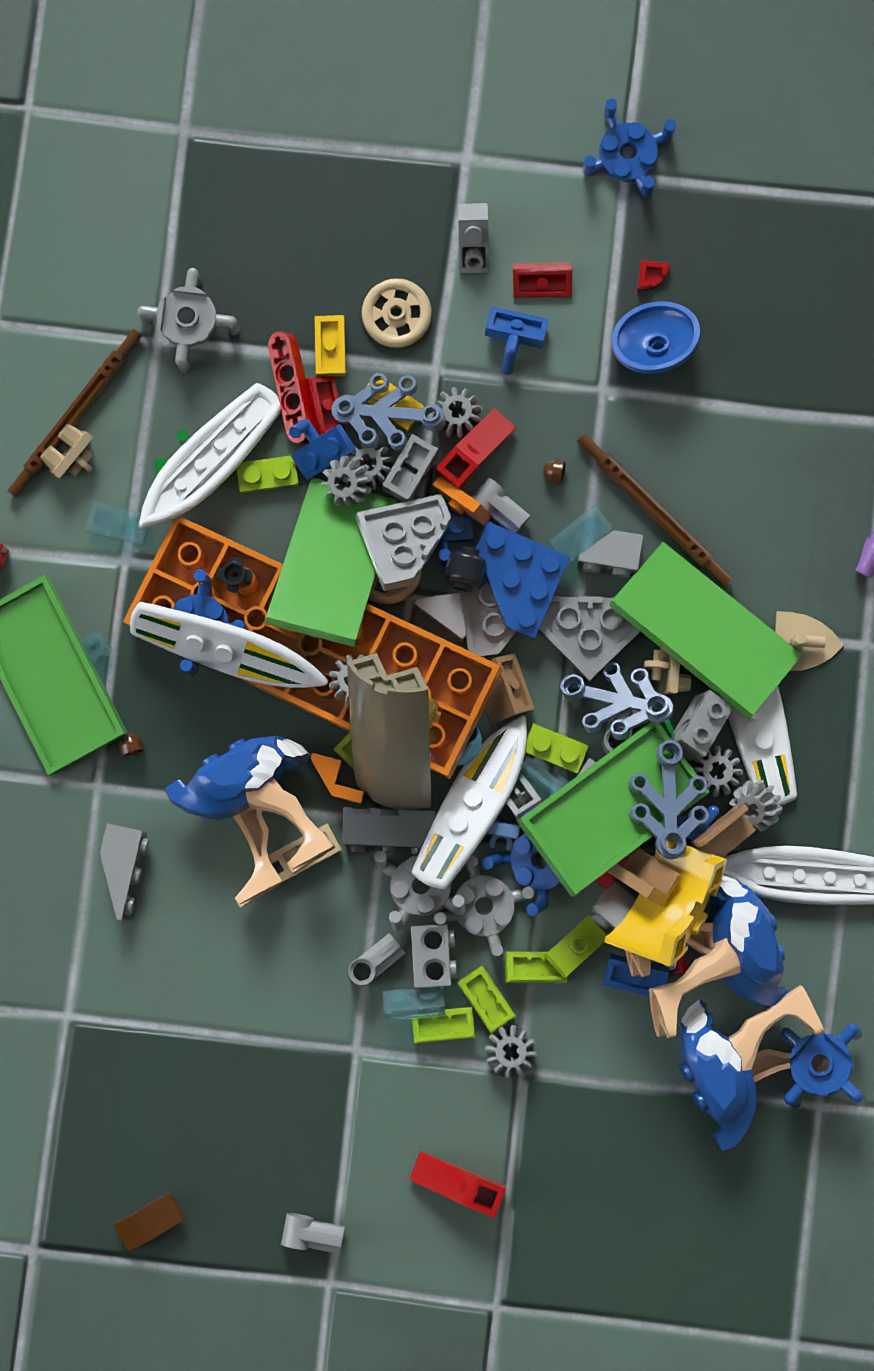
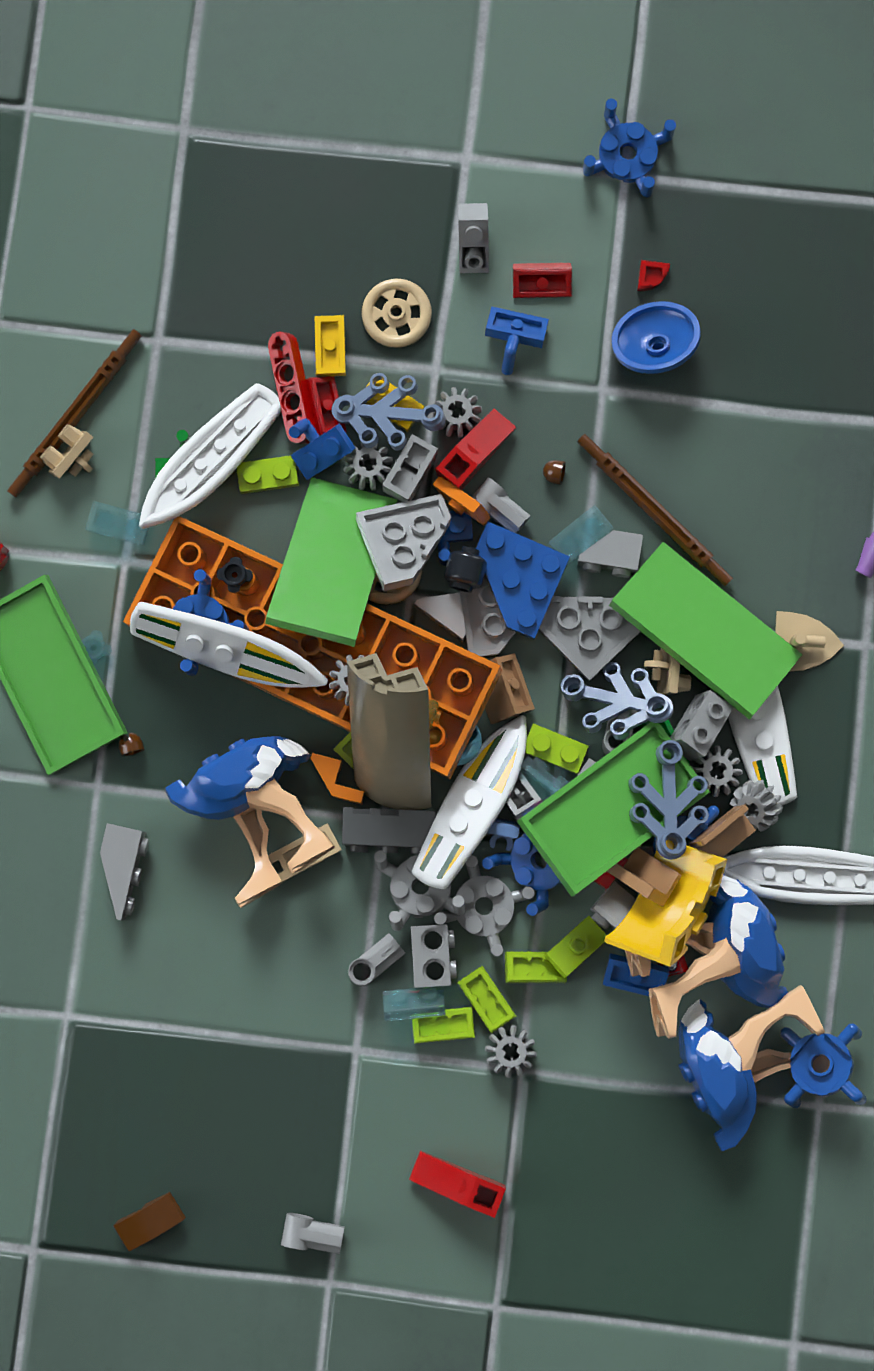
(189, 334): light grey plate -> none
(356, 475): light grey gear -> none

